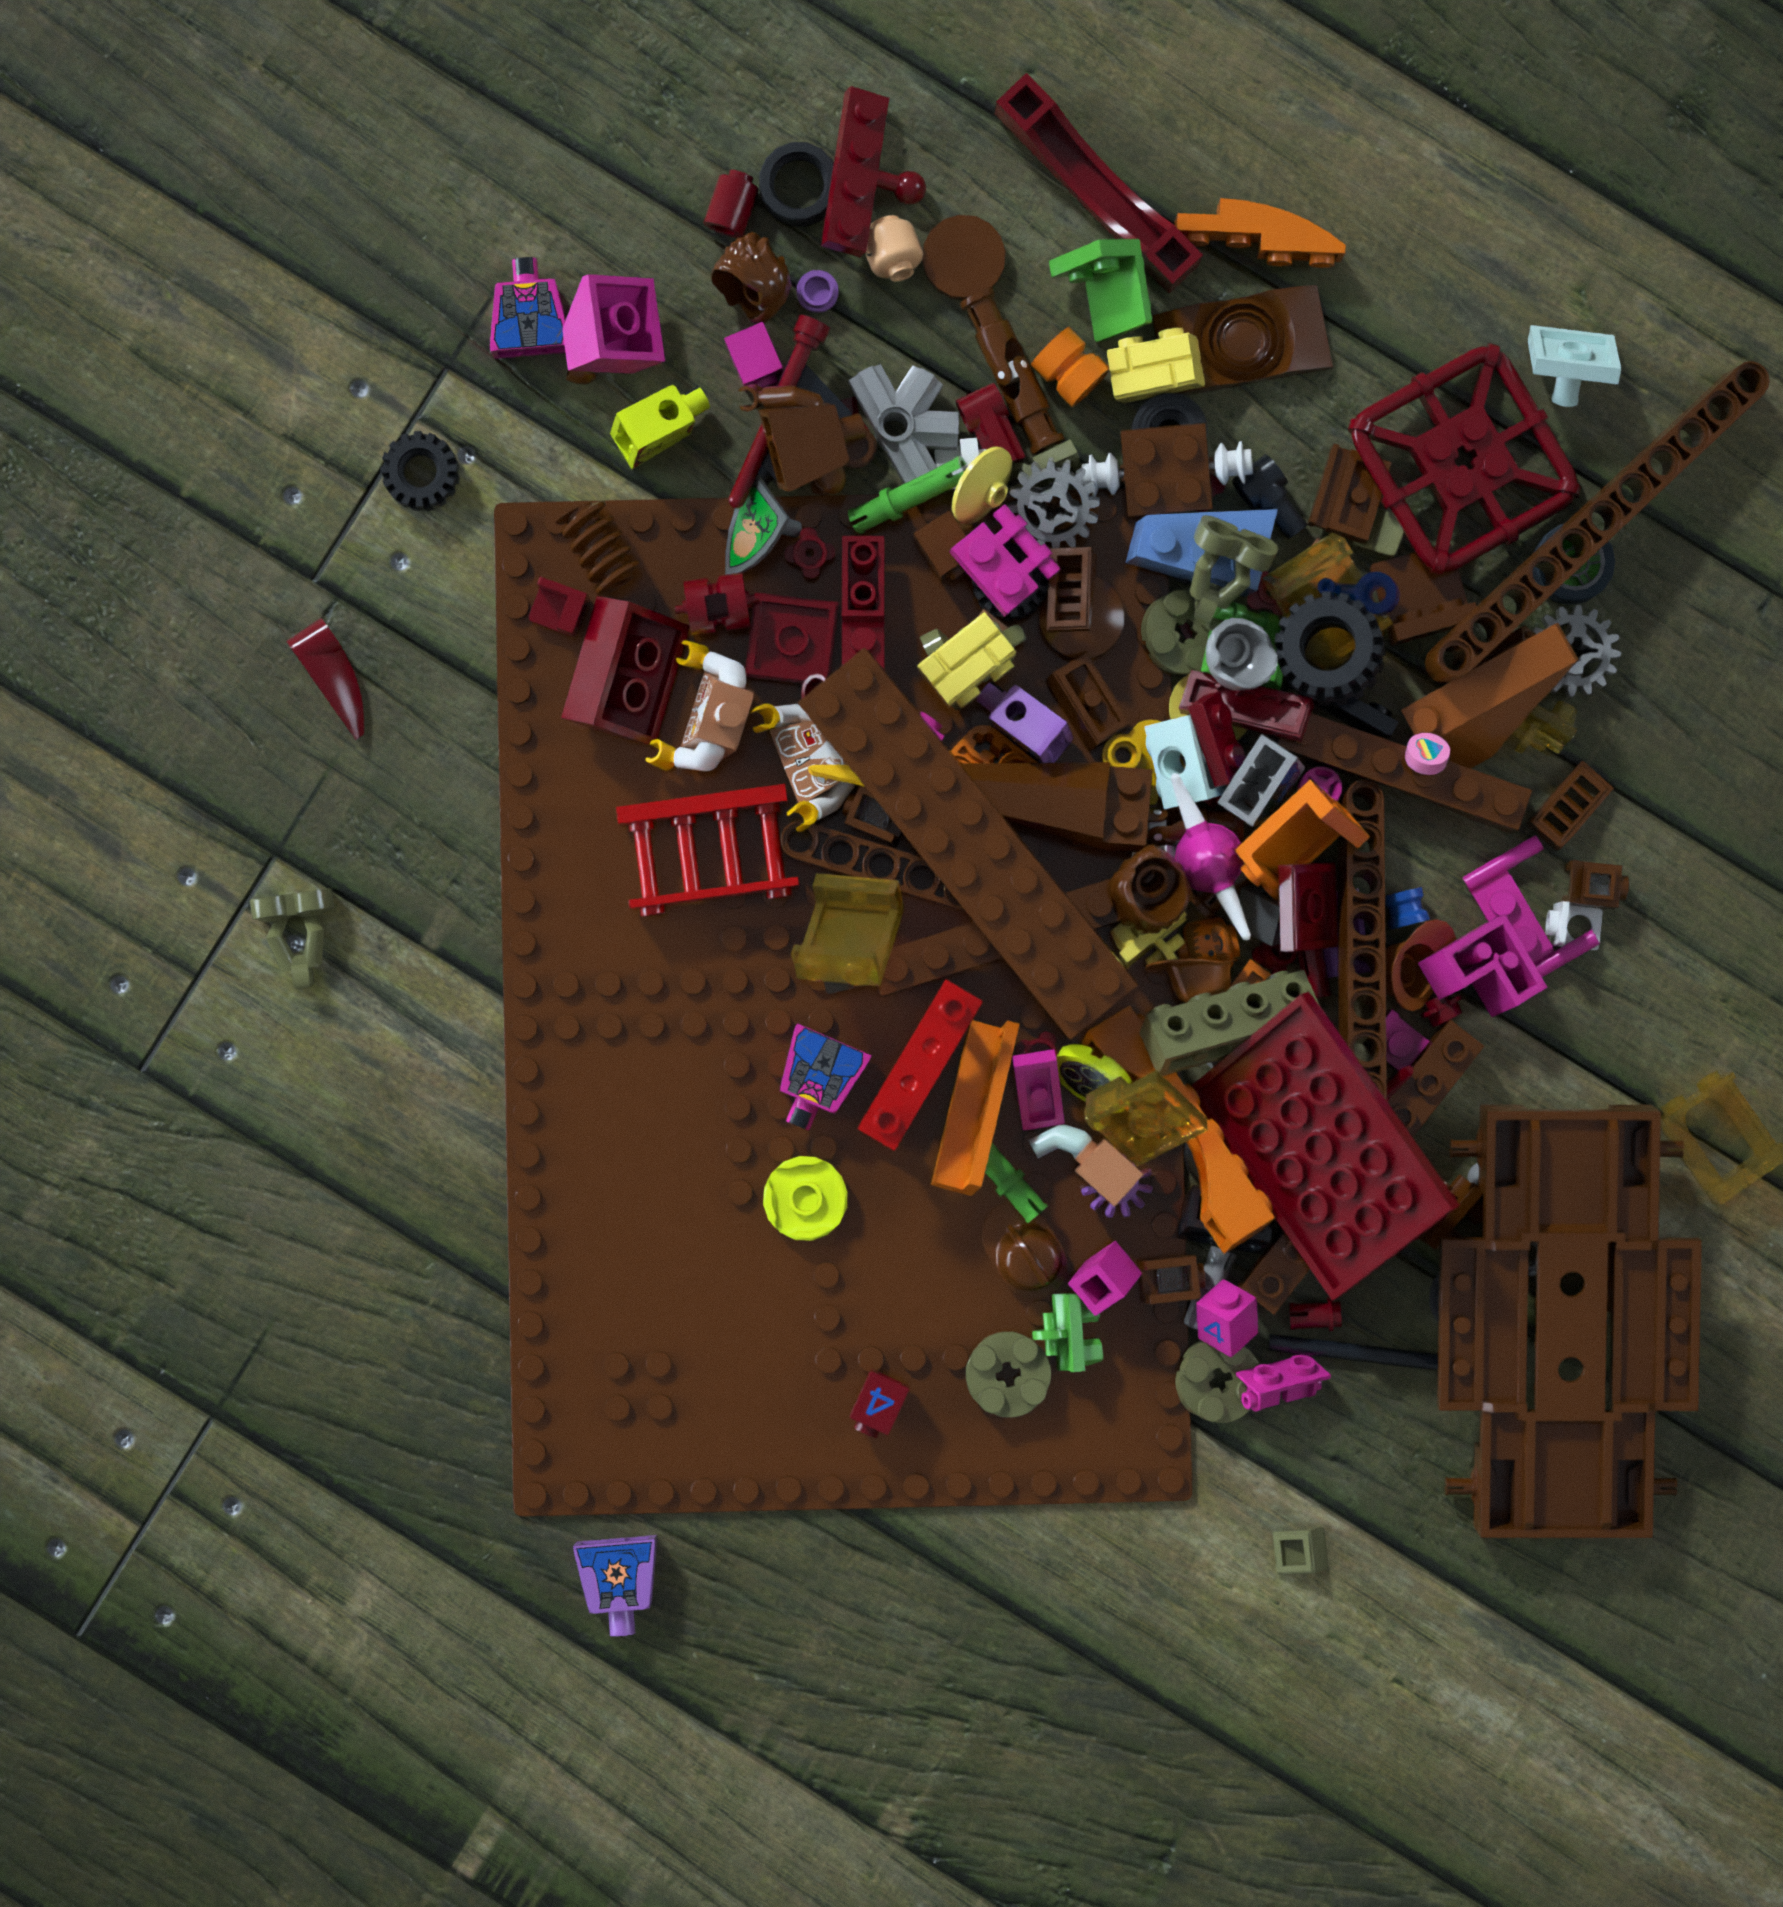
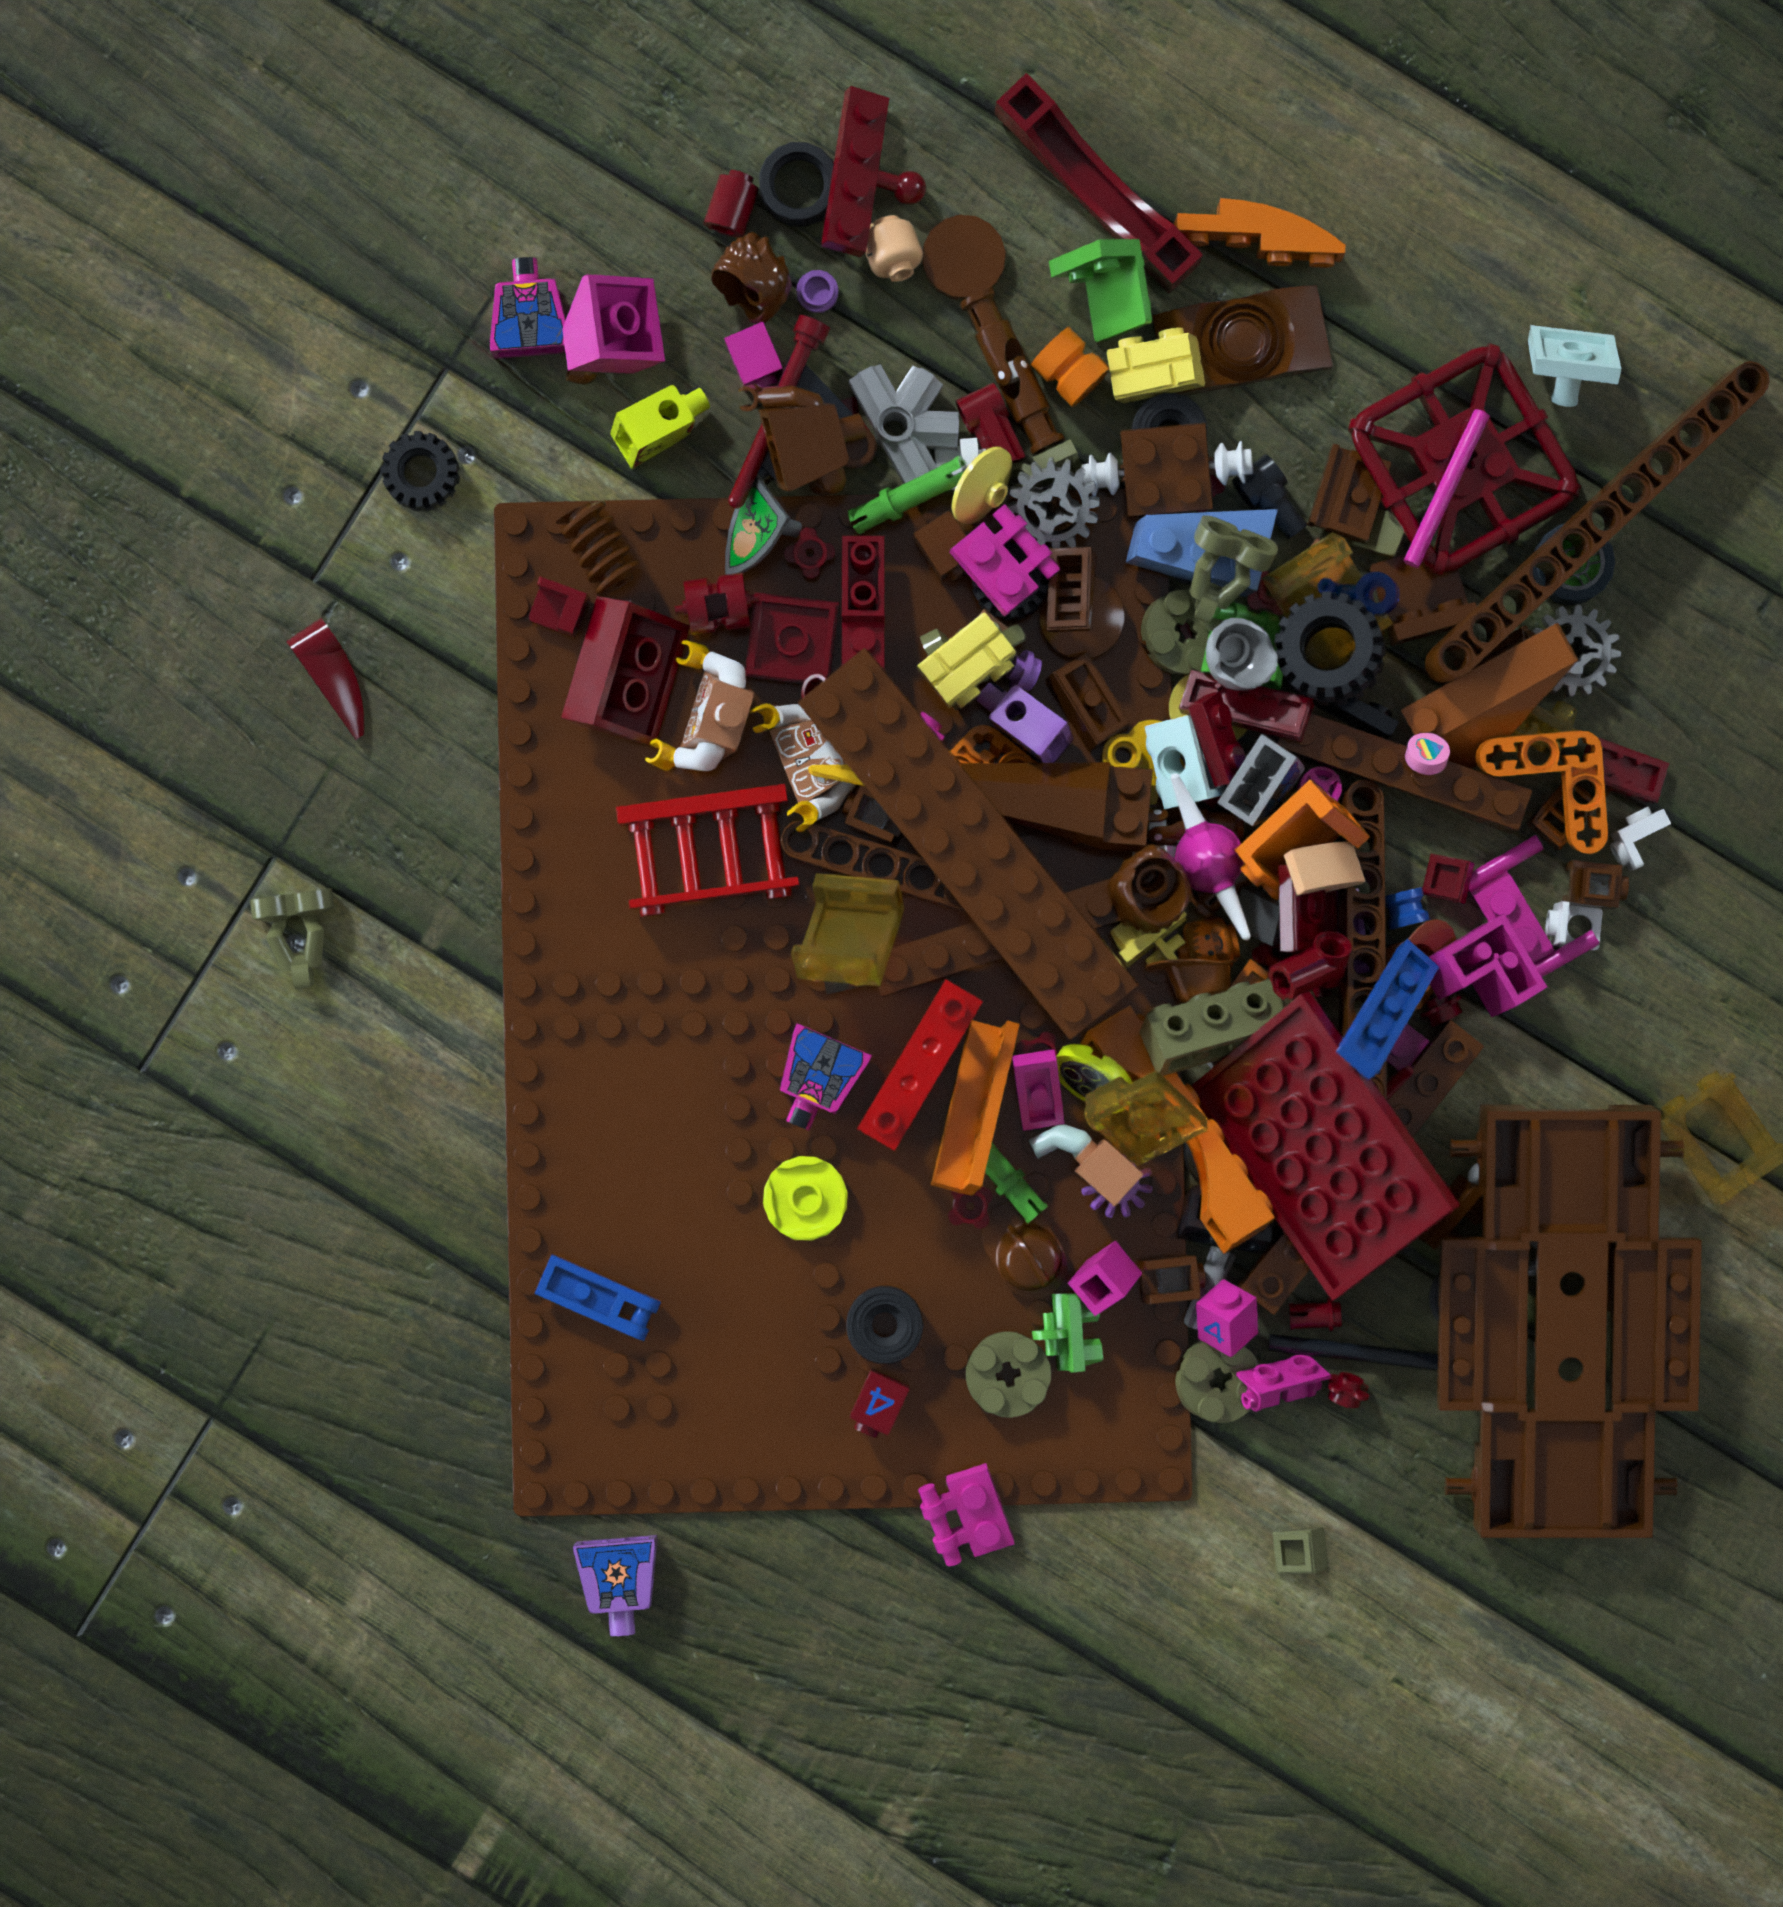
(596, 1296): none -> blue plate
(884, 1349): none -> black tyre
(977, 1216): none -> dark red plate
(978, 1508): none -> dark pink plate
(1025, 671): none -> medium lavender plate
(1315, 967): none -> dark red piece
(1324, 867): none -> light nougat slope
(1347, 1390): none -> dark red plate
(1387, 1009): none -> blue plate
(1446, 488): none -> dark pink bar
(1447, 878): none -> dark red tile
(1571, 772): none -> orange beam
(1632, 772): none -> dark red plate
(1640, 825): none -> white bracket

